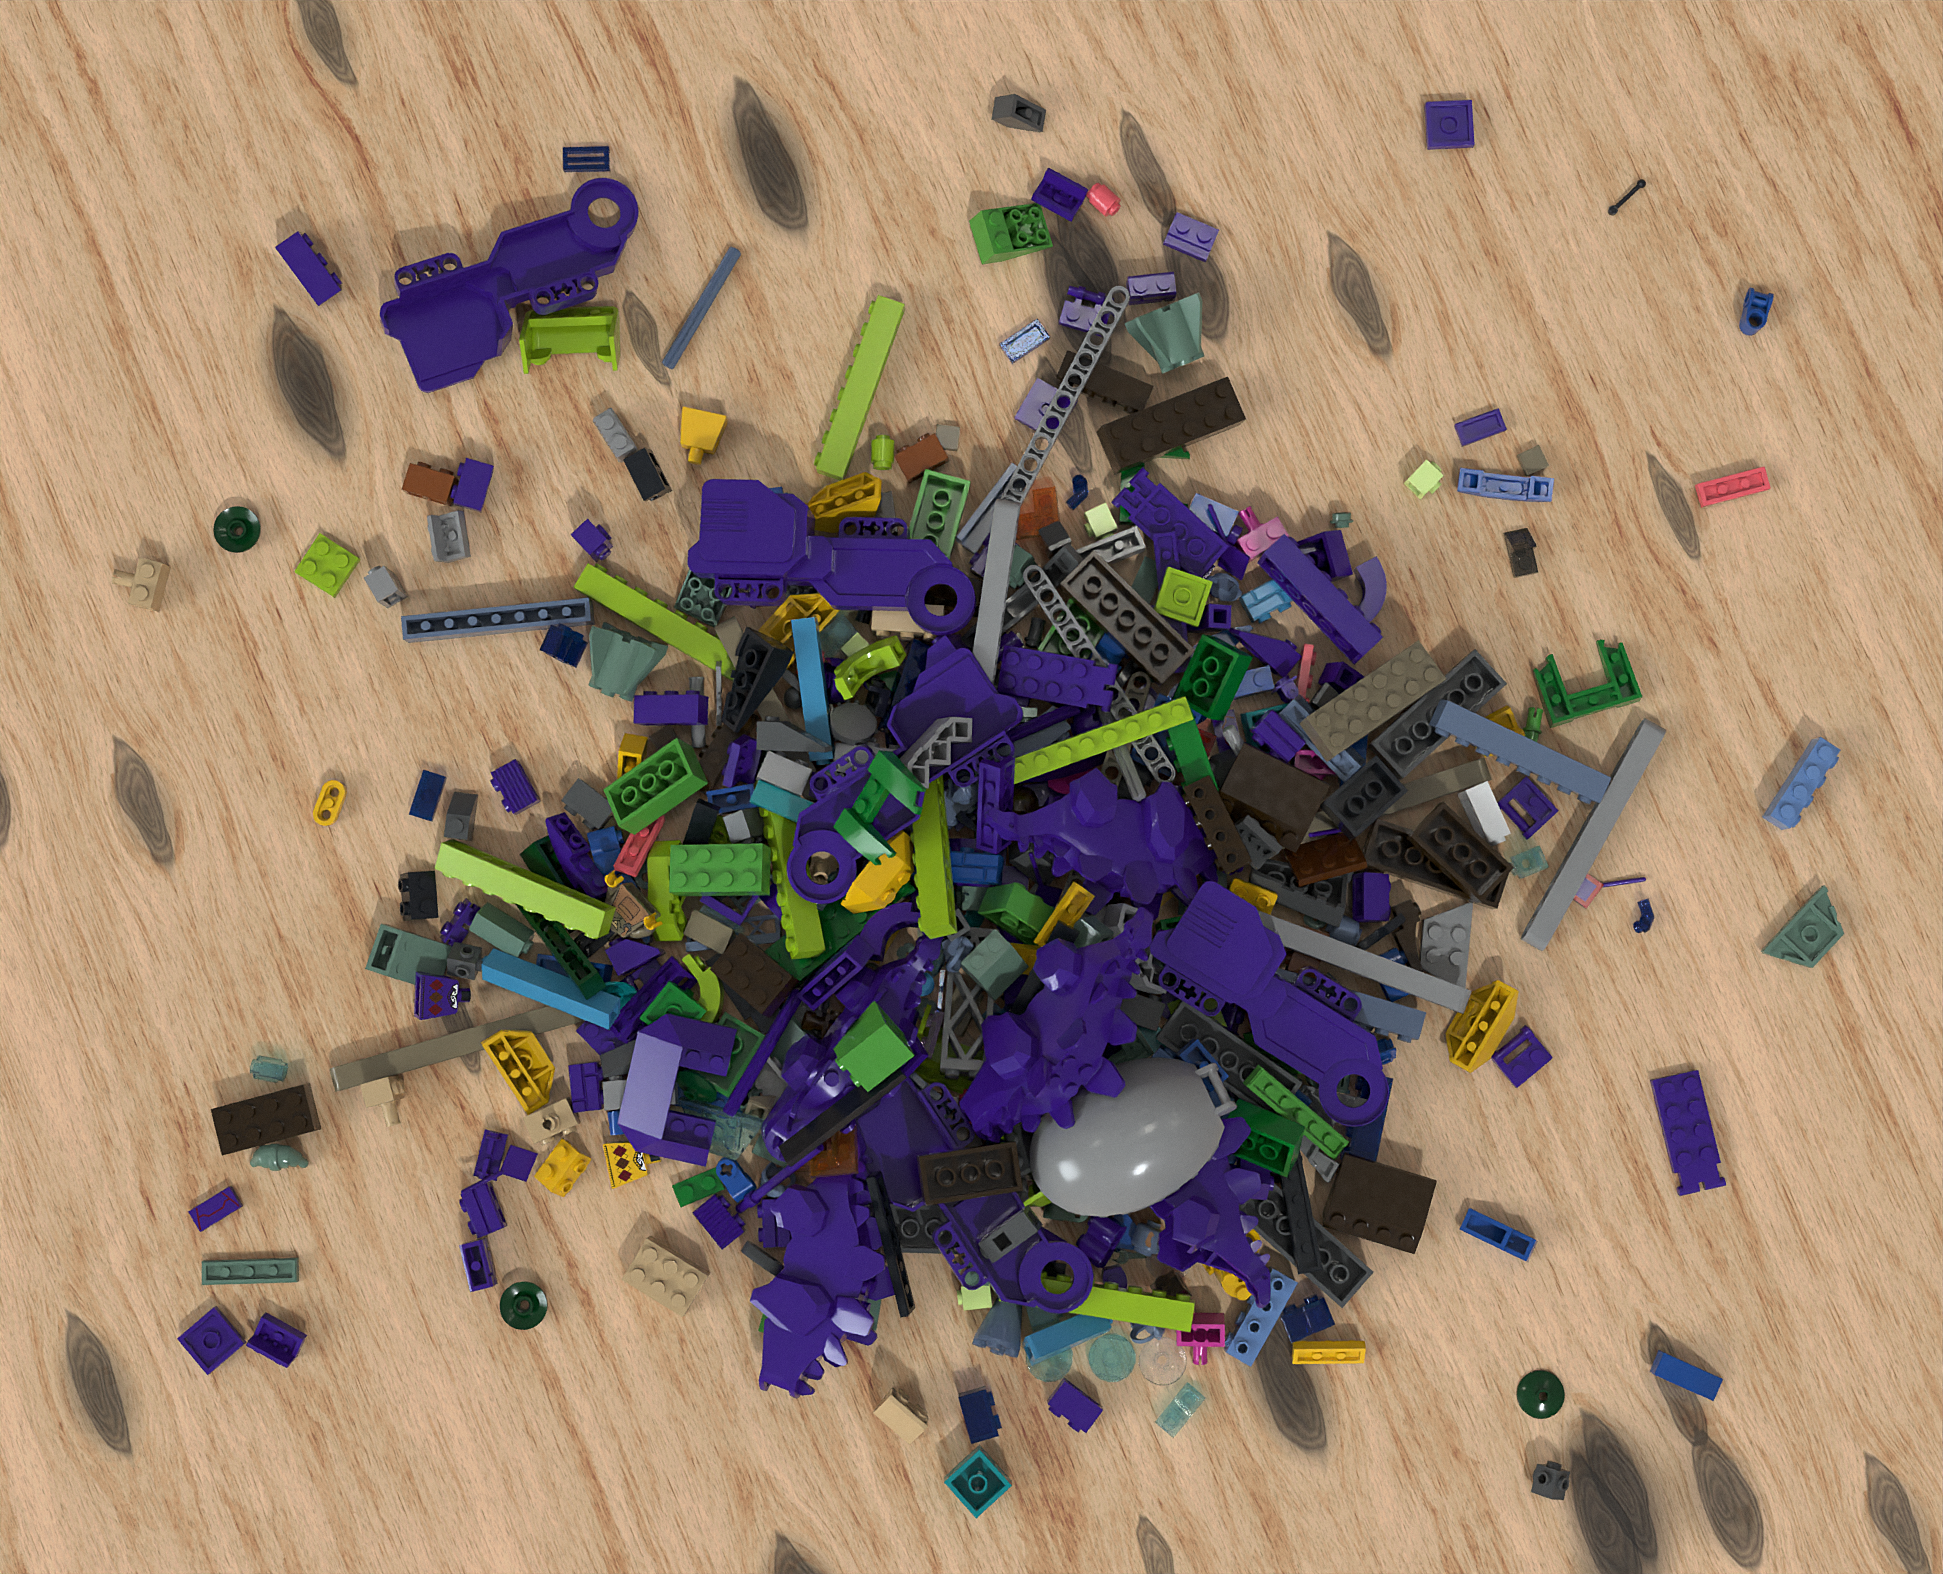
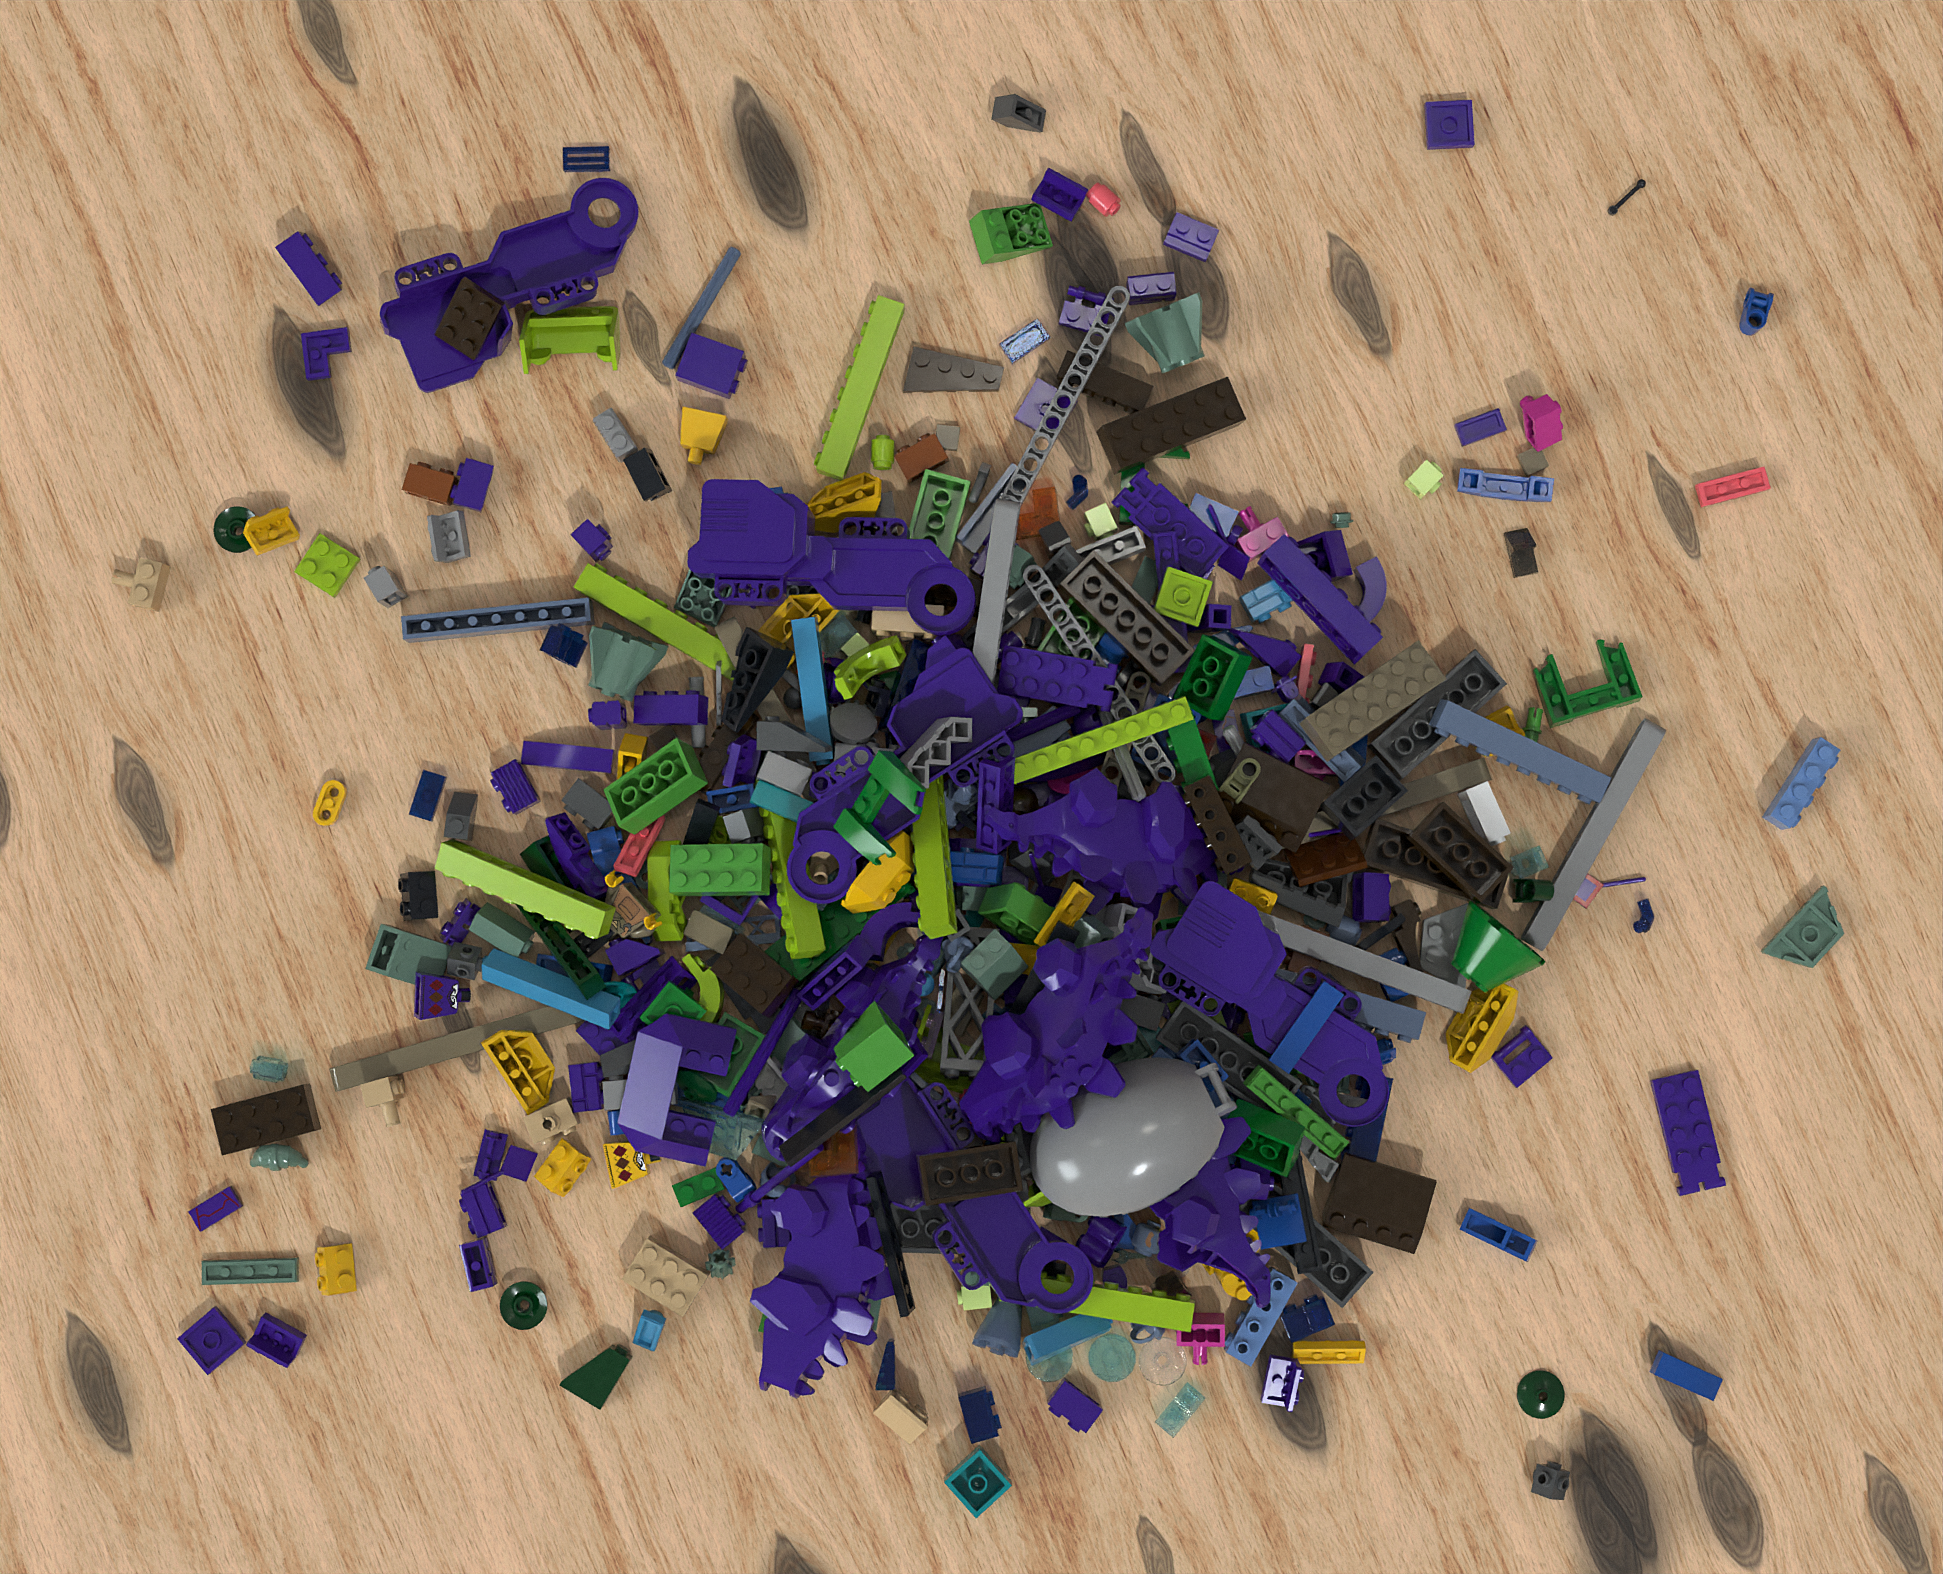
(270, 530): none -> yellow bracket
(318, 347): none -> dark purple plate
(335, 1269): none -> yellow bracket
(469, 318): none -> dark brown plate
(567, 757): none -> dark purple slope
(598, 1376): none -> dark green slope
(608, 715): none -> dark purple brick
(649, 1329): none -> dark azure tile
(711, 366): none -> dark purple brick
(720, 1263): none -> sand green gear
(762, 1258): dark grey beam -> none
(886, 1374): none -> clear blue slope
(937, 371): none -> dark brown wing
(980, 482): none -> light grey bar
(1009, 1234): dark grey brick -> none
(1224, 587): sand blue piece -> none
(1240, 781): none -> olive piece
(1279, 1221): none -> blue hinge
(1282, 1382): none -> bracket
(1306, 1026): none -> blue tile
(1490, 951): none -> green cone
(1532, 802): dark purple plate -> none
(1532, 890): none -> dark green piece
(1541, 421): none -> dark pink brick

